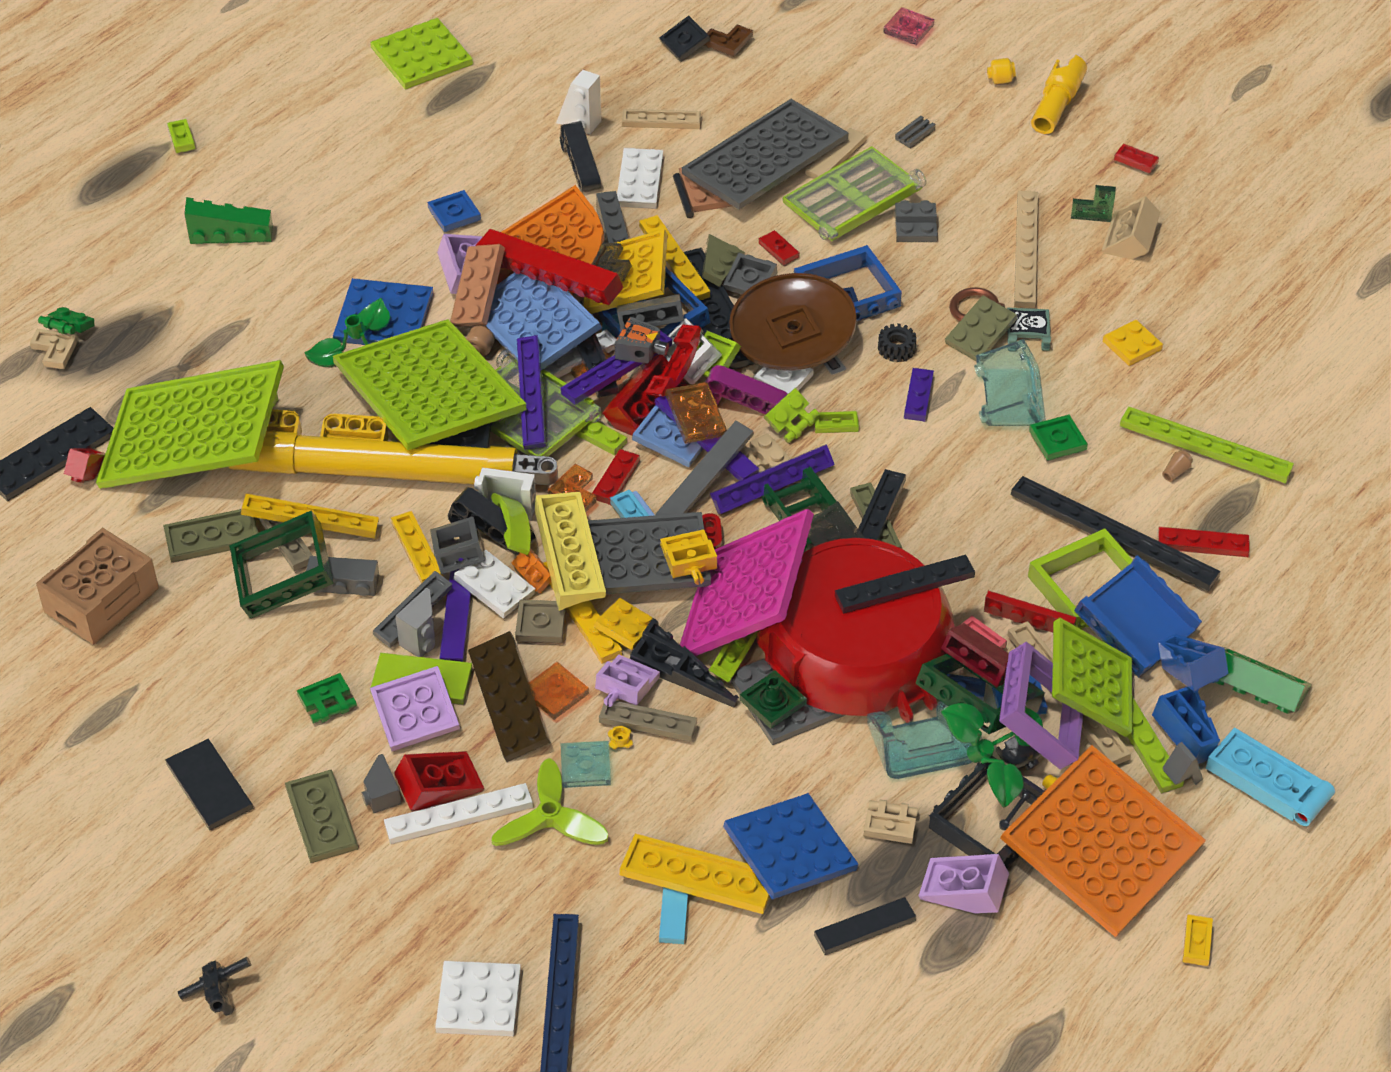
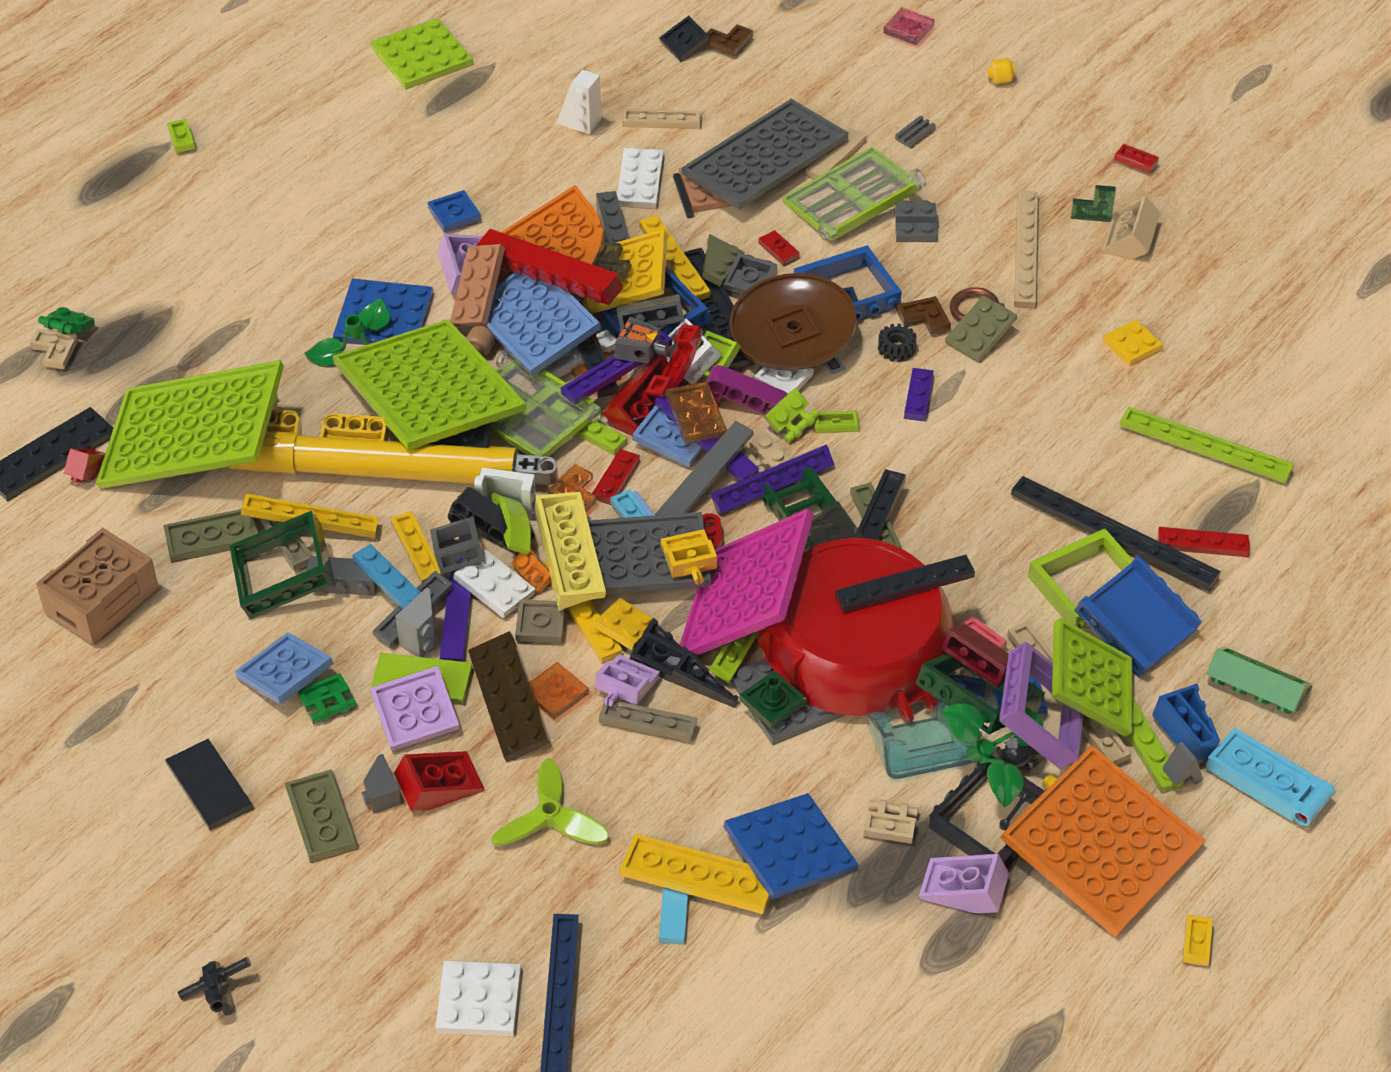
(226, 223): green wedge -> none
(284, 668): none -> medium blue plate
(386, 575): none -> dark azure plate
(458, 813): white plate -> none
(531, 392): dark purple tile -> none
(575, 143): black beam -> none
(585, 764): clear light blue plate -> none
(620, 732): yellow plate -> none
(864, 926): black tile -> none
(927, 310): none -> reddish brown plate
(1011, 386): clear light blue windscreen -> none
(1022, 611): red plate -> none
(1031, 324): flag -> none
(1058, 92): yellow piece -> none
(1058, 437): green plate -> none
(1177, 465): medium nougat cone -> none
(1192, 661): blue wedge -> none

